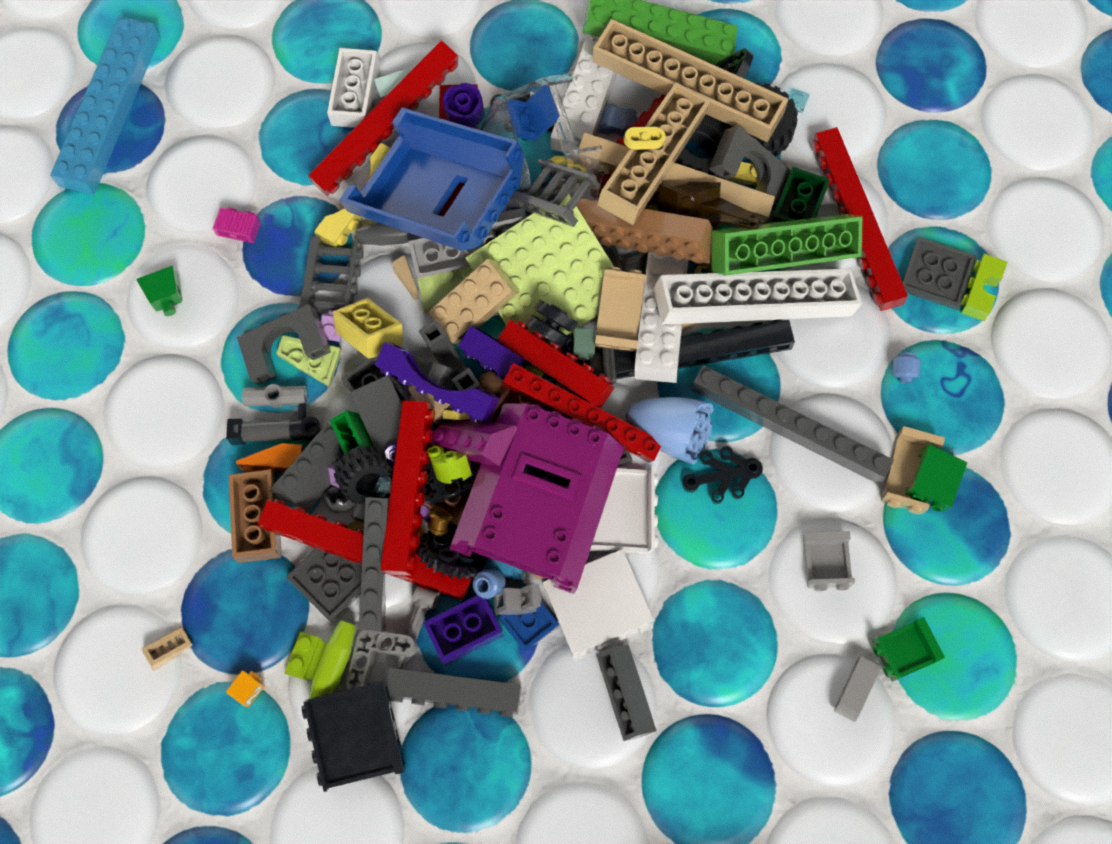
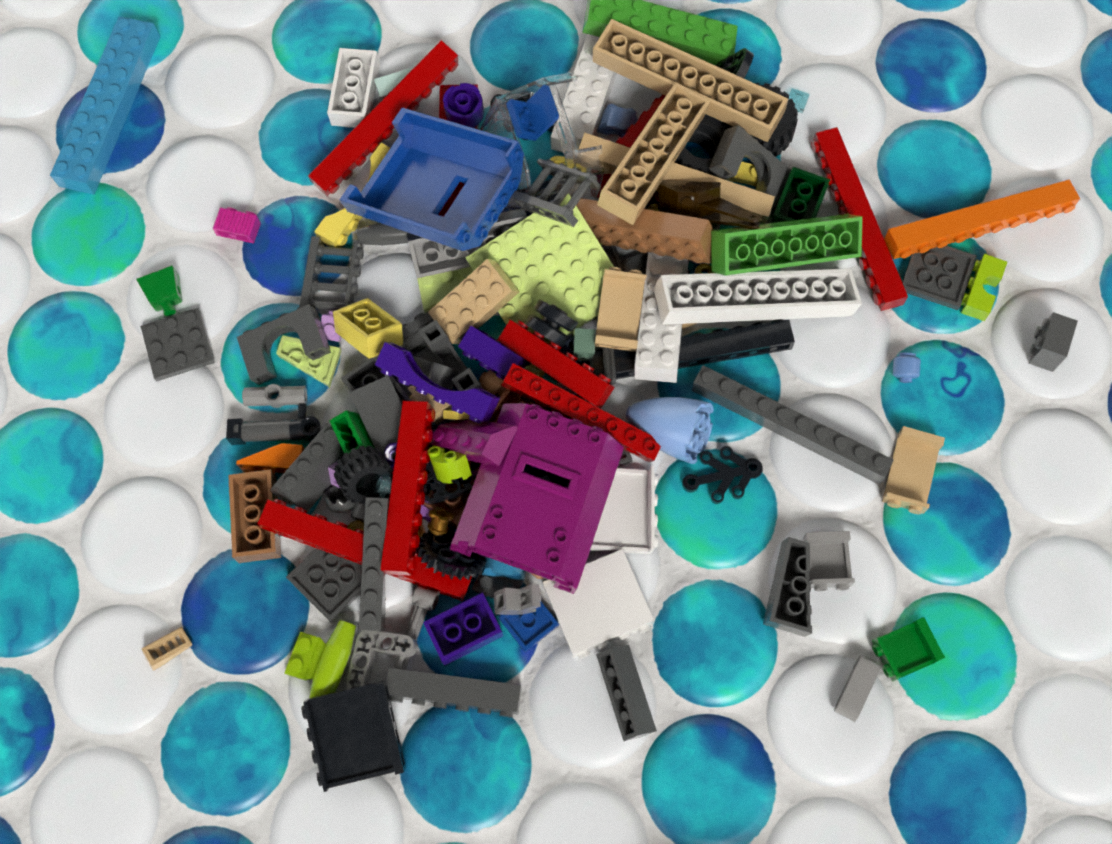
(177, 344): none -> dark grey plate
(245, 688): light orange brick -> none
(403, 272): tan slope -> none
(411, 337): none -> dark grey brick
(488, 583): medium blue head -> none
(644, 138): light yellow plate -> none
(790, 590): none -> dark grey wedge
(937, 478): green panel -> none
(981, 219): none -> orange brick
(1052, 341): none -> dark grey brick

